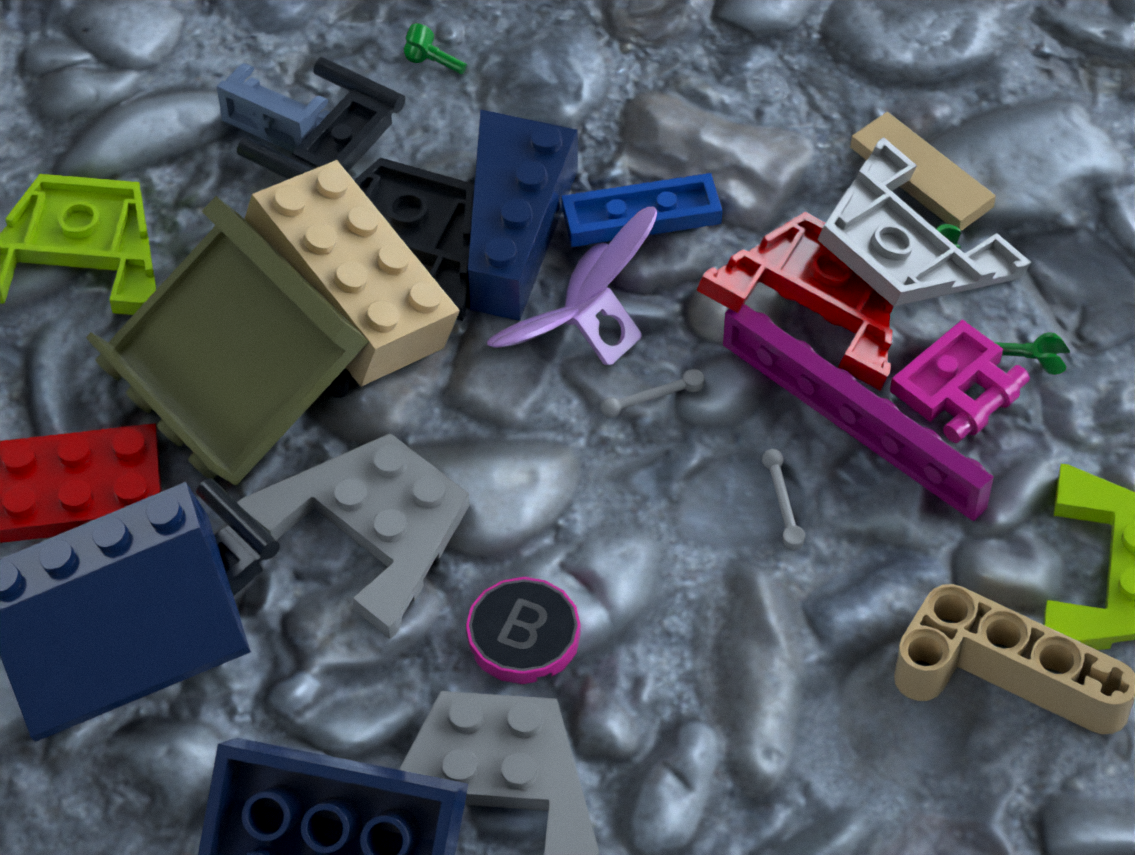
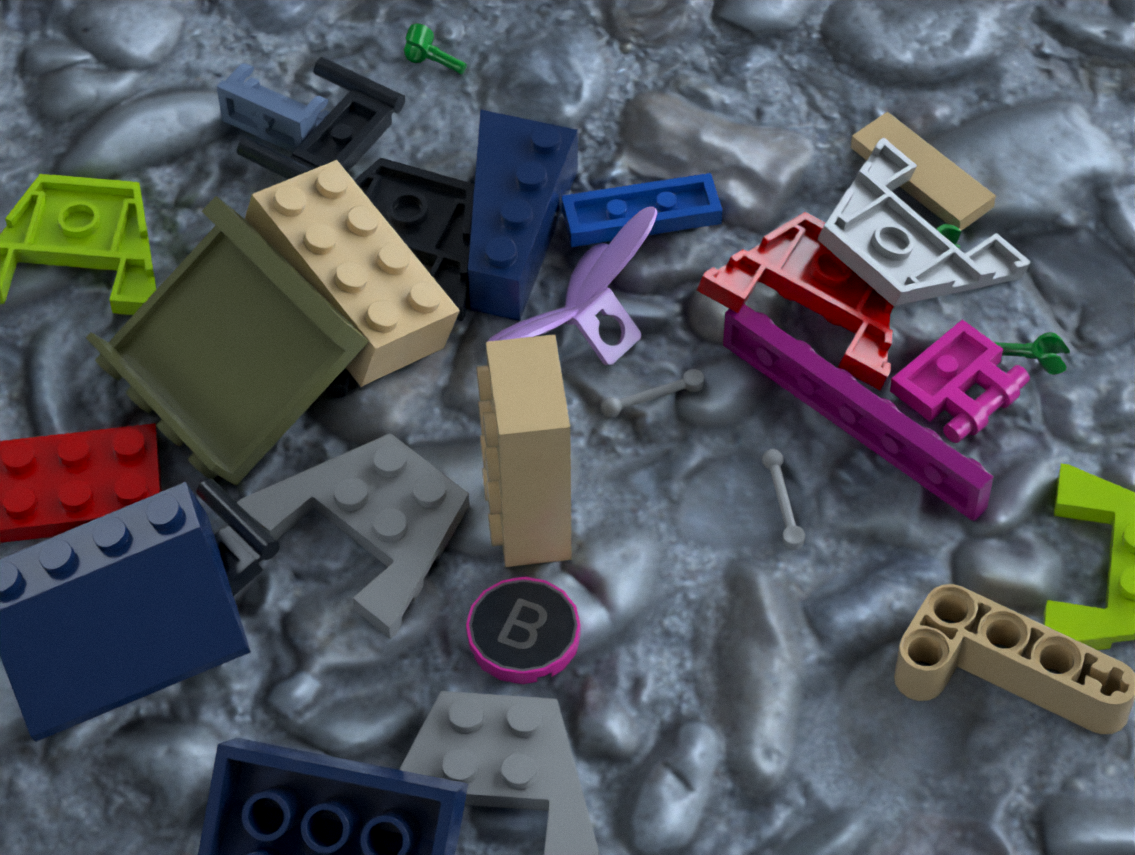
(526, 450): none -> tan brick

